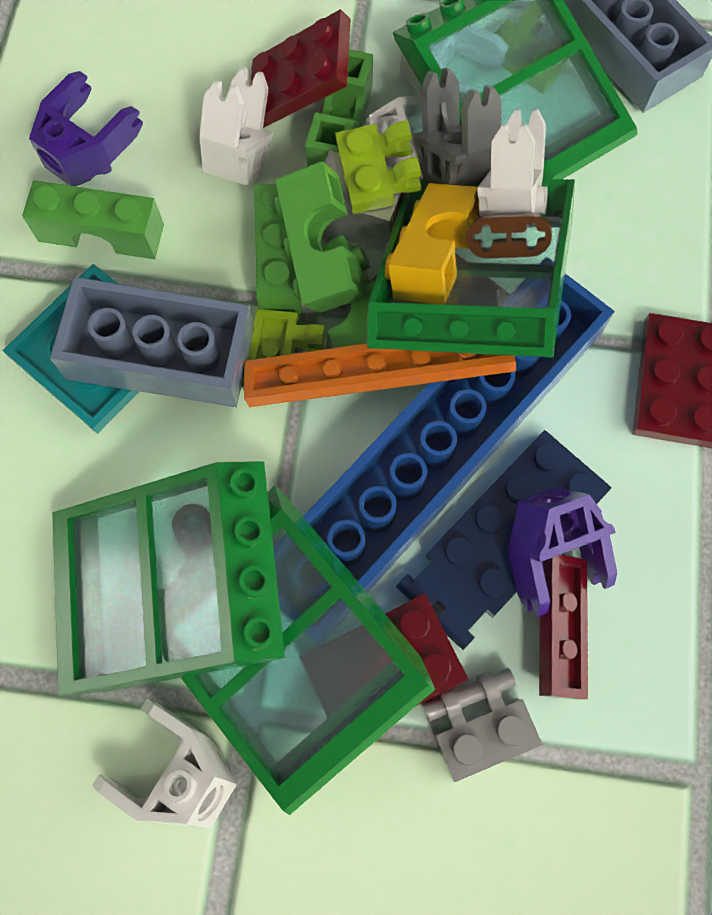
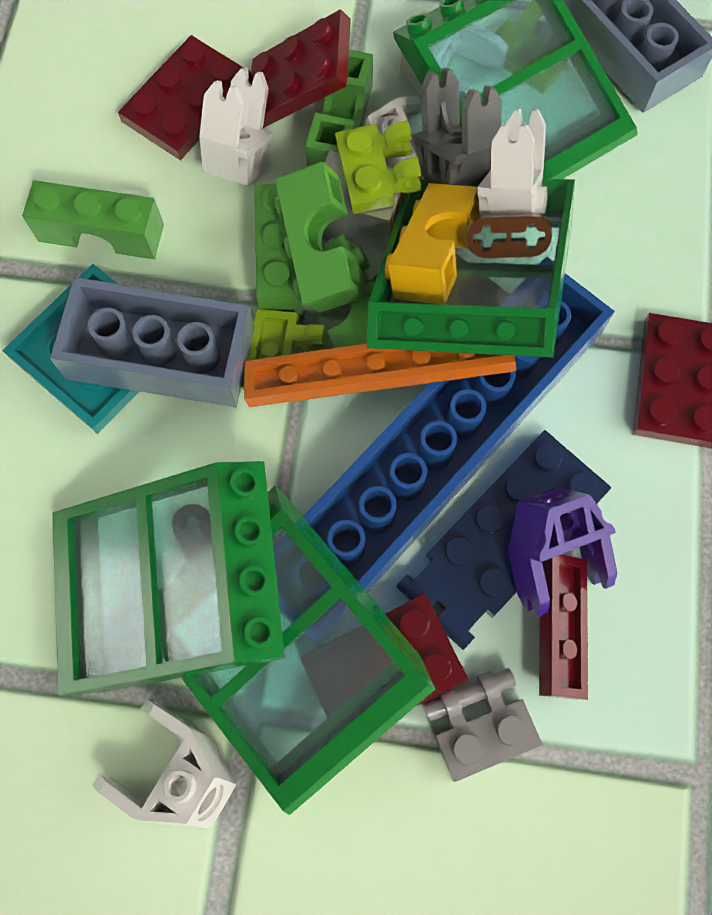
(69, 149): dark purple piece -> none
(171, 101): none -> dark red plate

